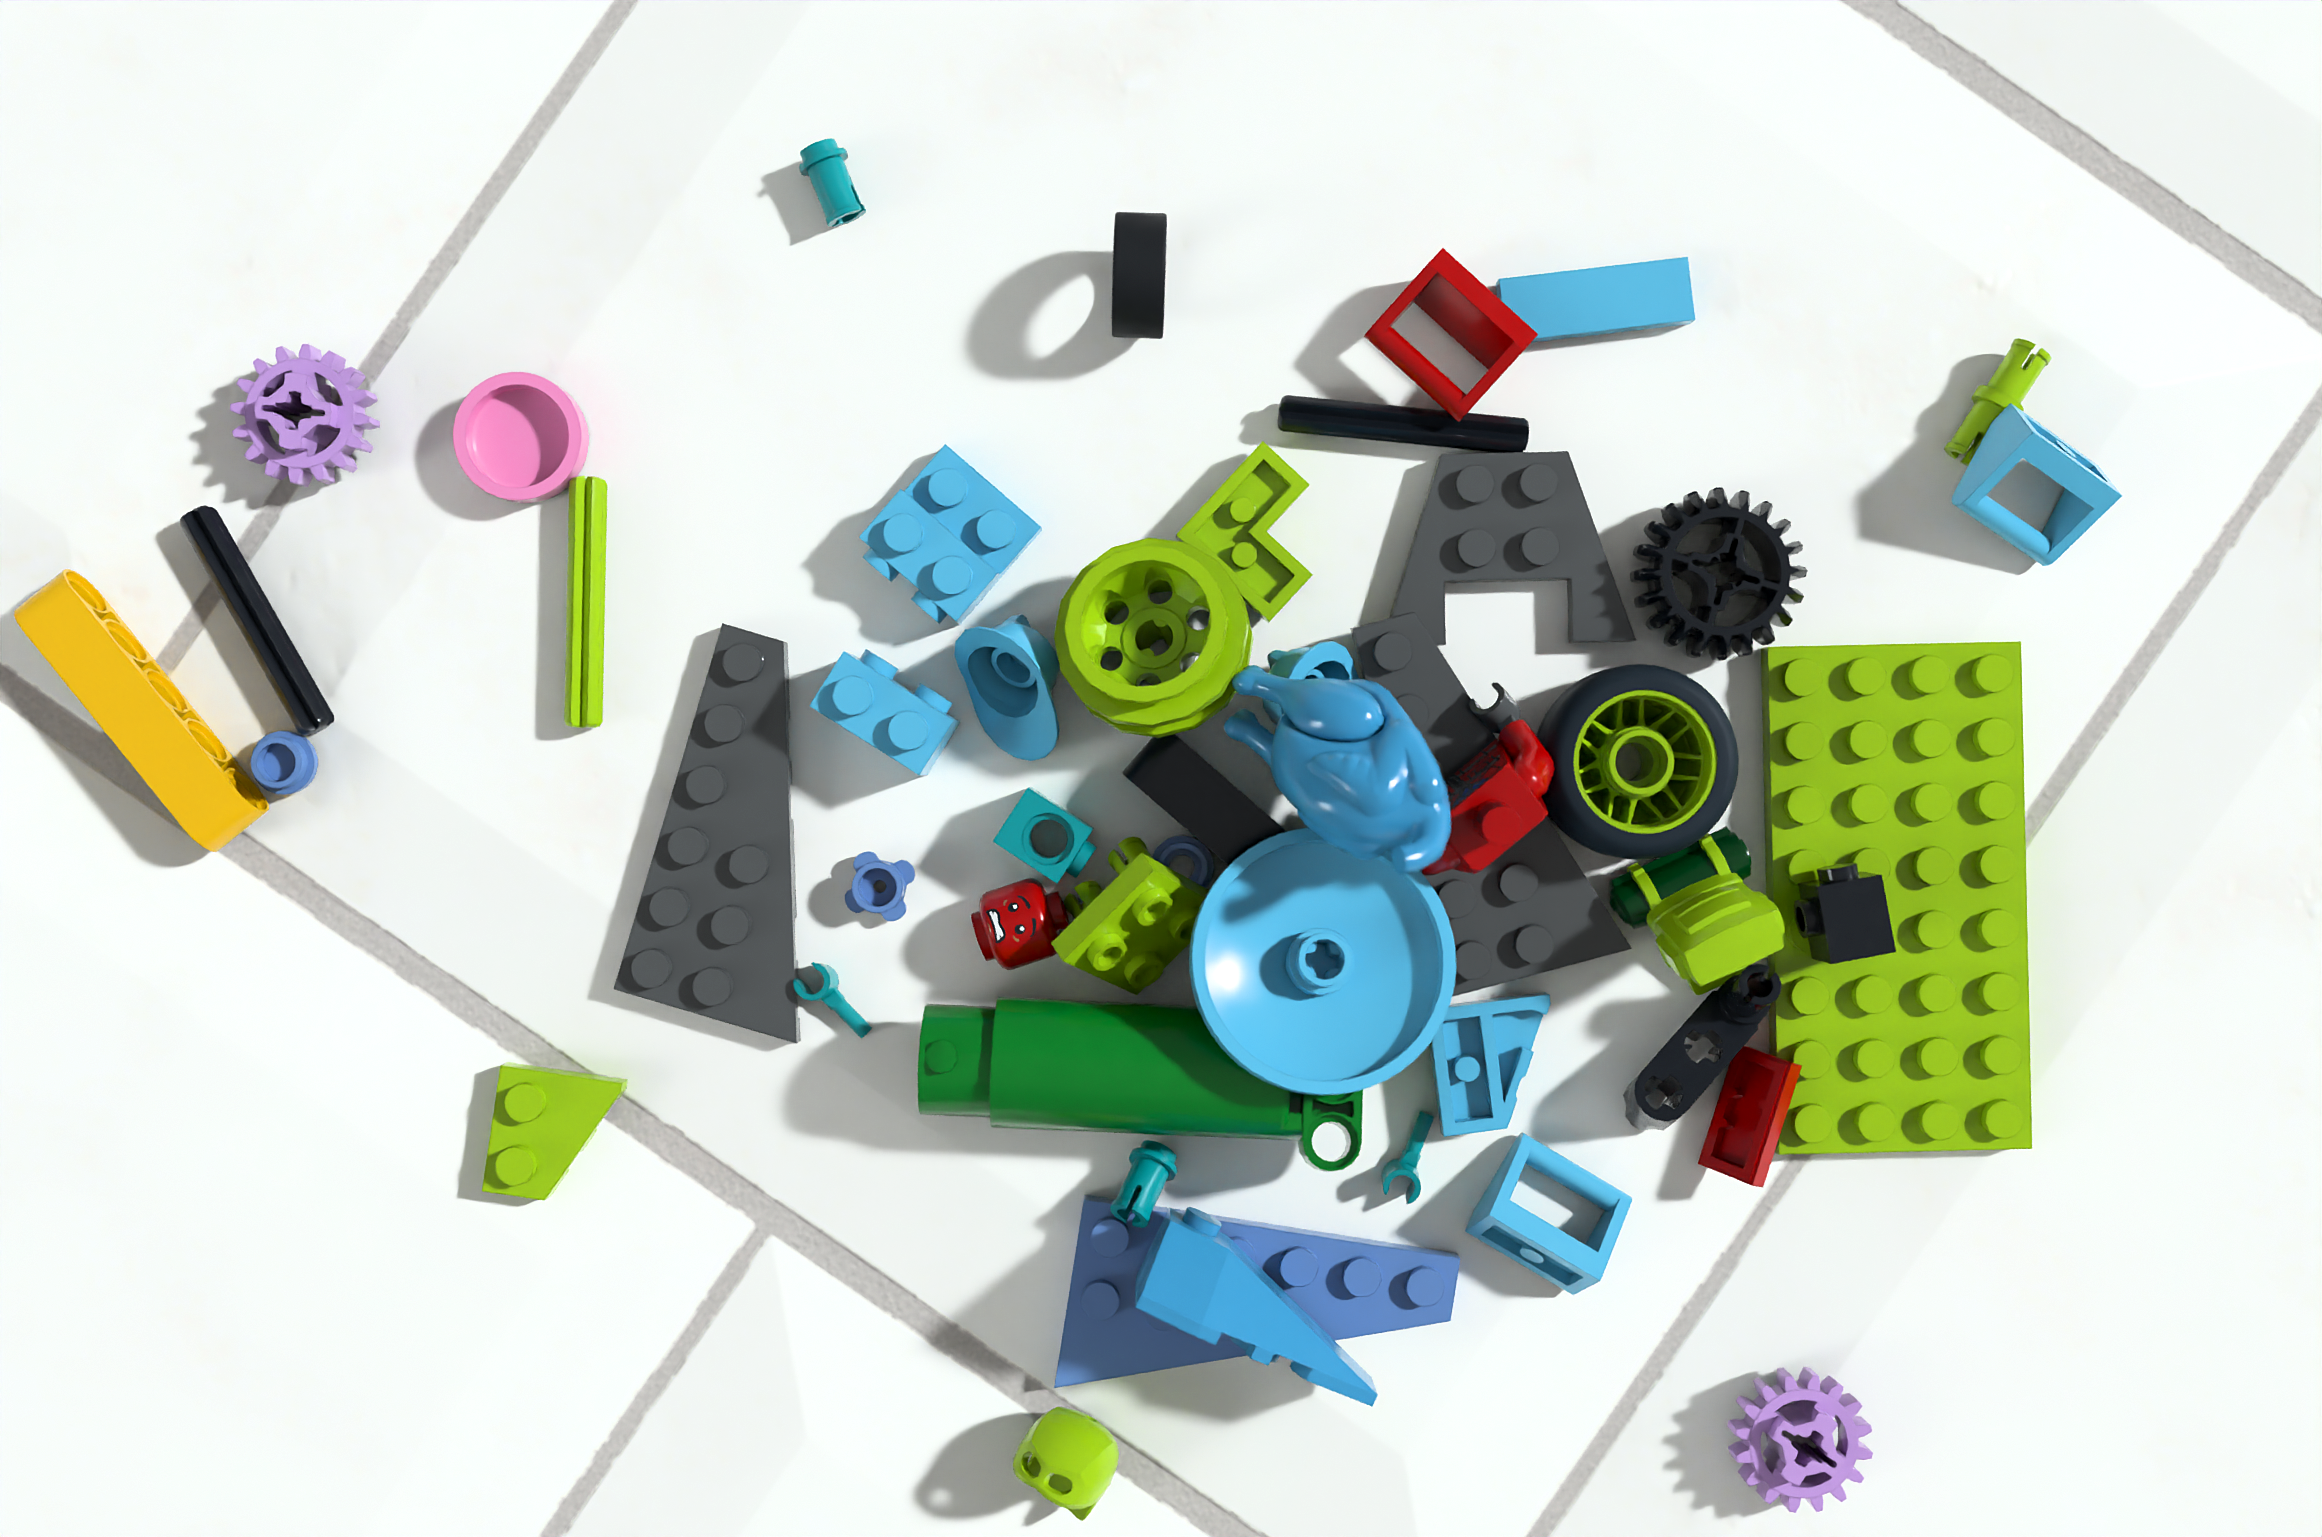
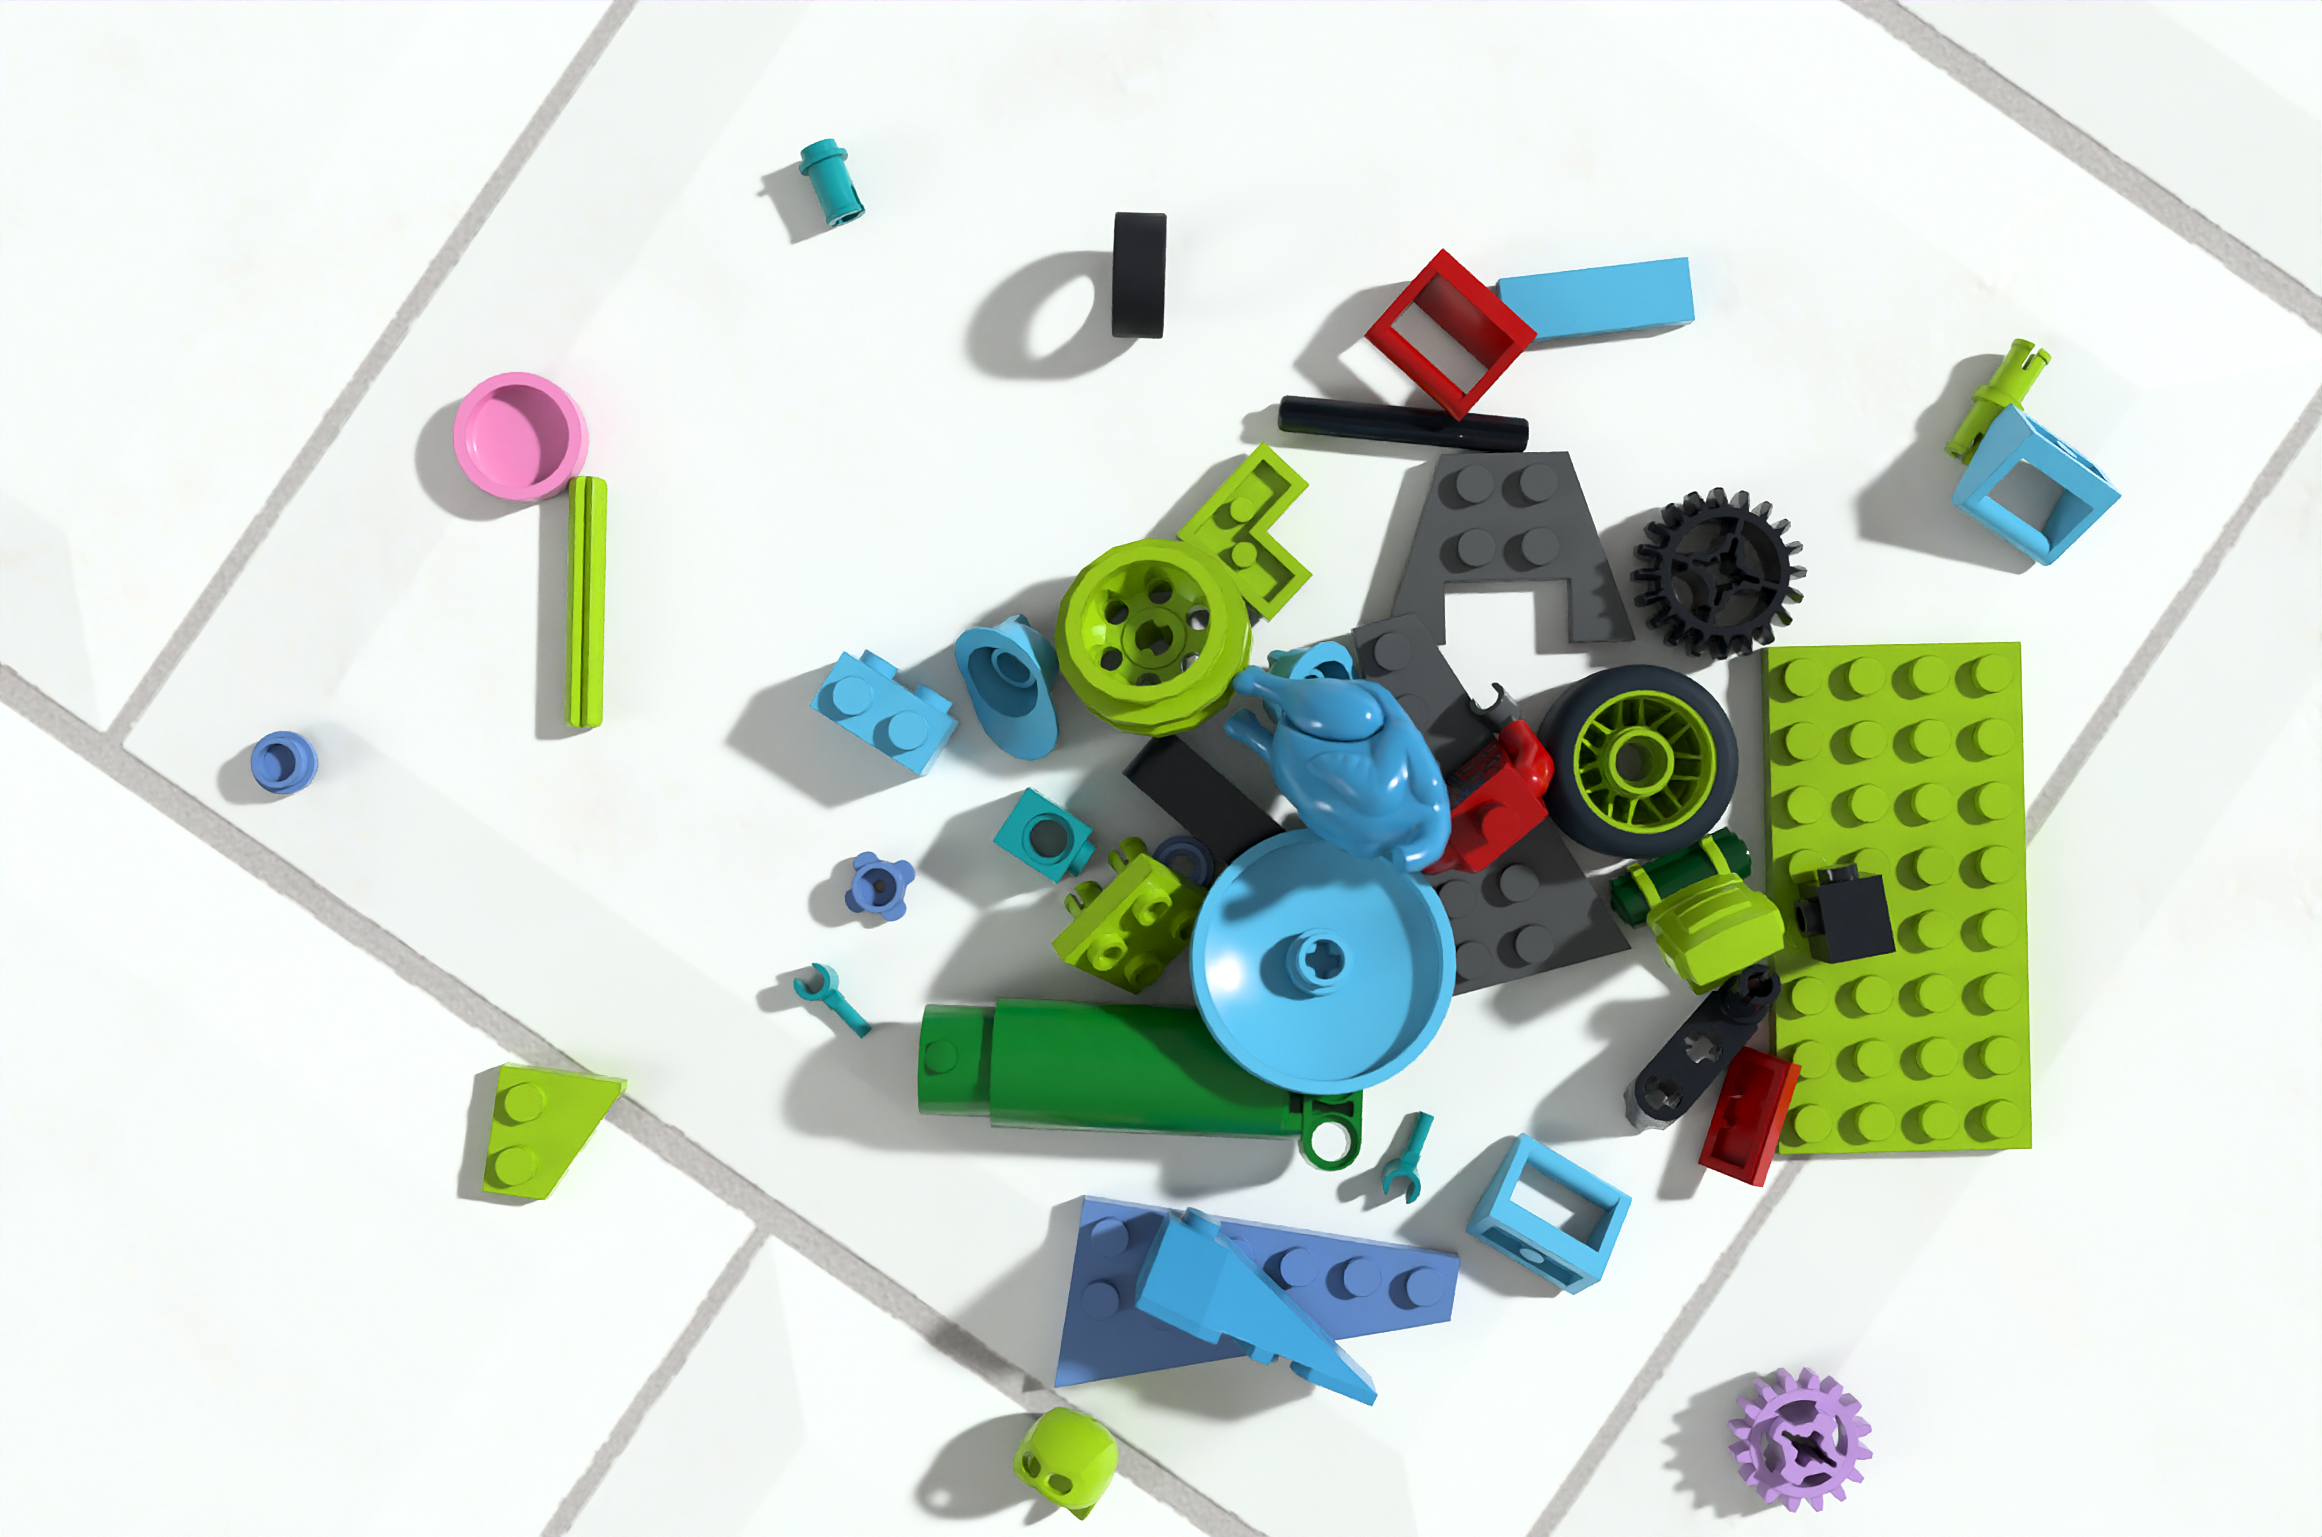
(141, 710): yellow beam -> none
(257, 620): black axle -> none
(294, 388): lavender gear -> none
(722, 878): dark grey wing -> none
(948, 536): medium azure plate -> none
(1019, 923): red head -> none
(1150, 1170): teal pin -> none
(1481, 1060): medium azure wing -> none

